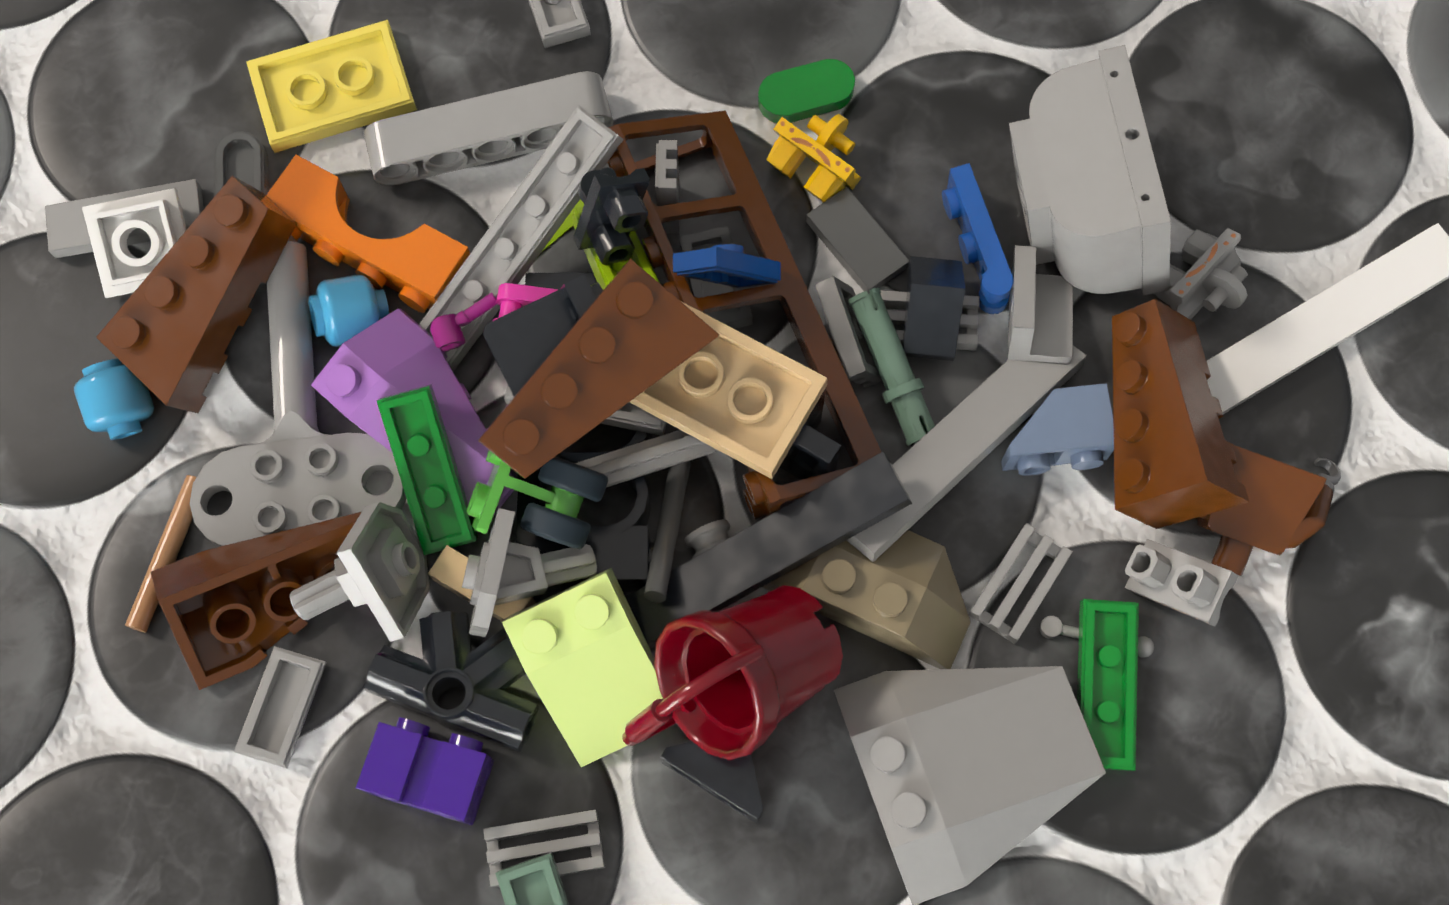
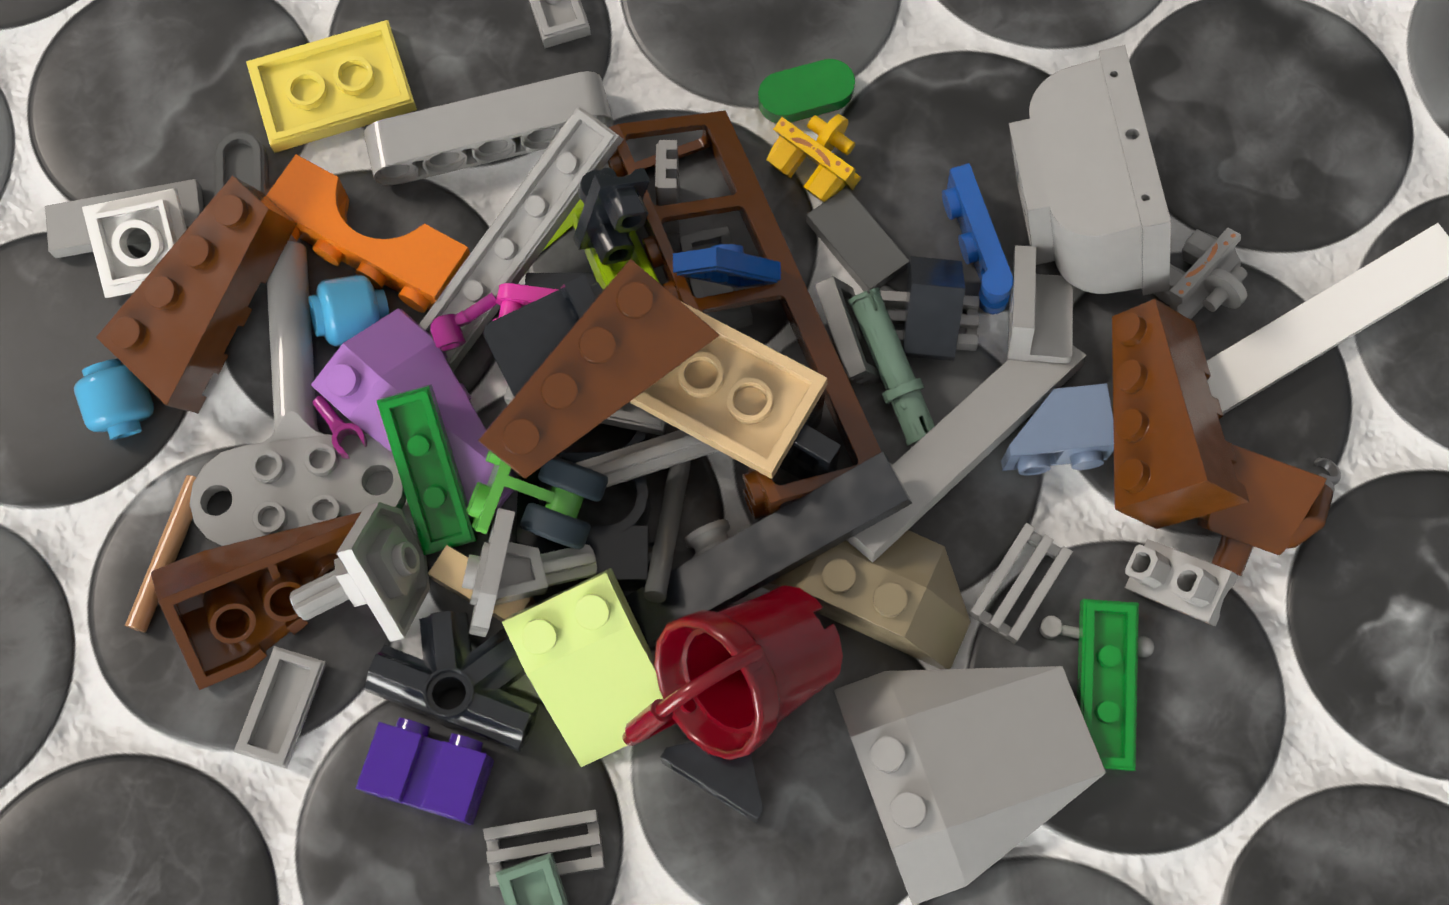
(337, 426): none -> magenta hand

